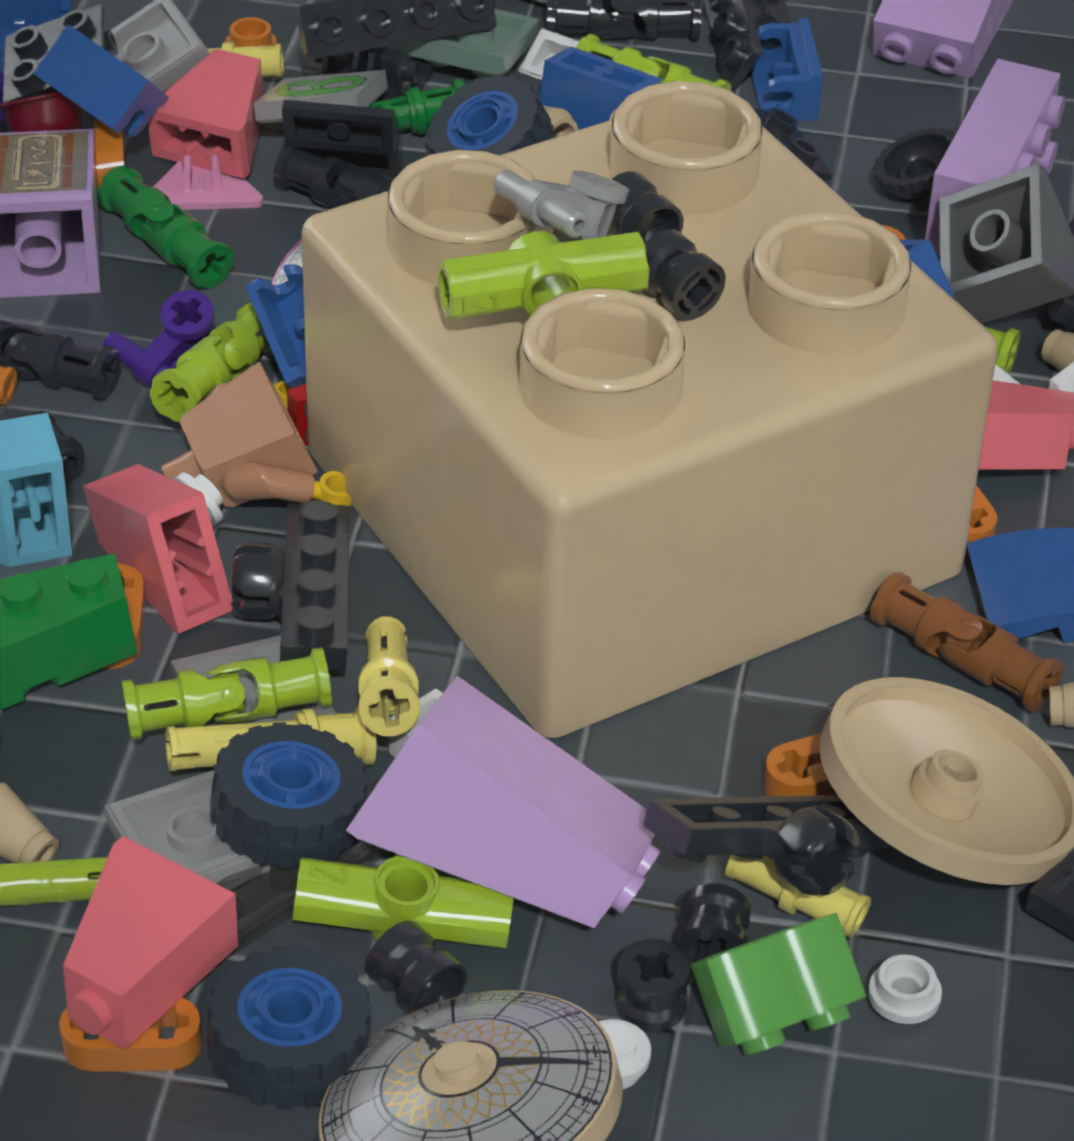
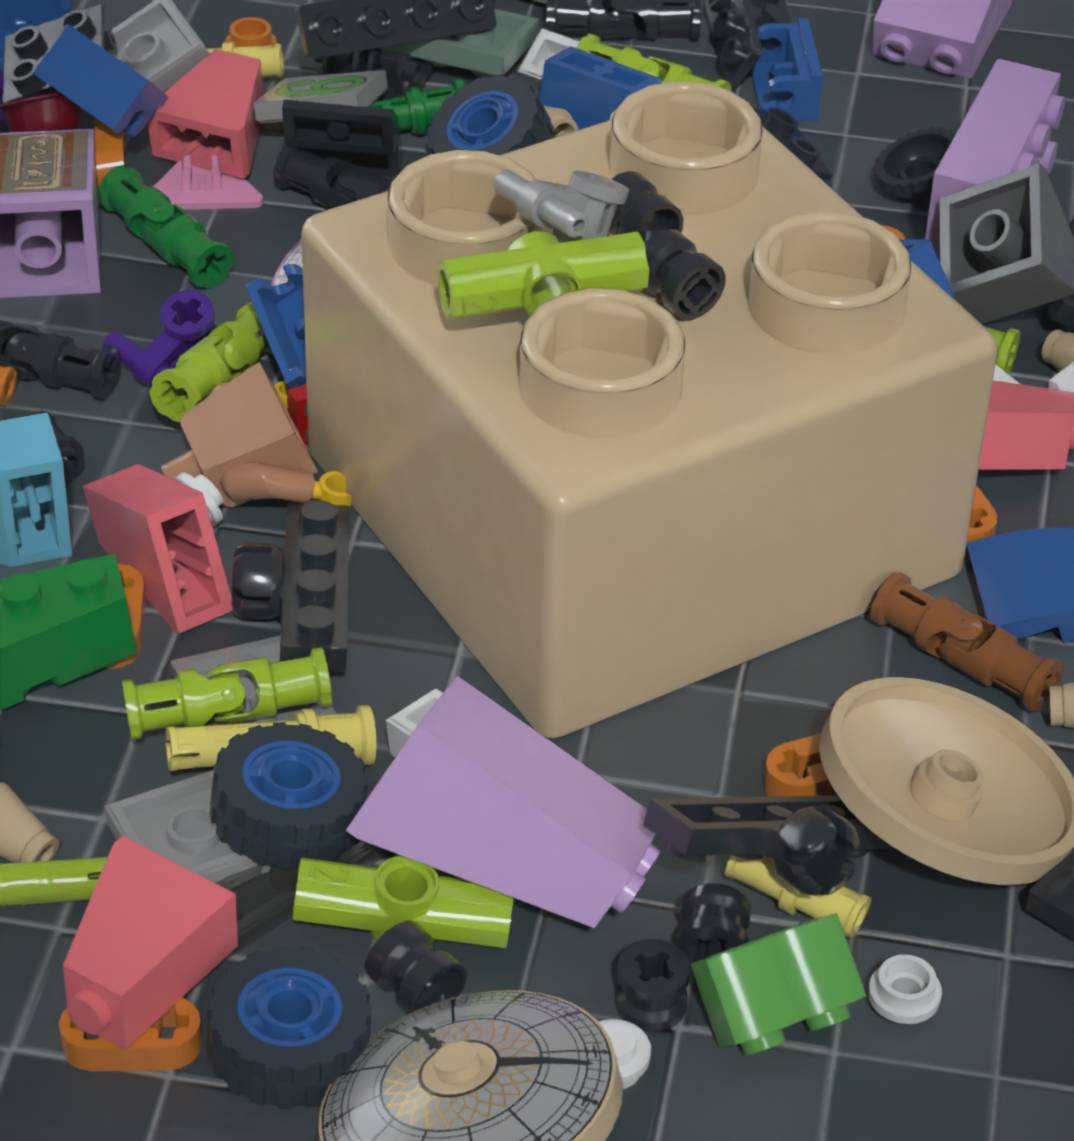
(375, 684): light yellow pin -> none

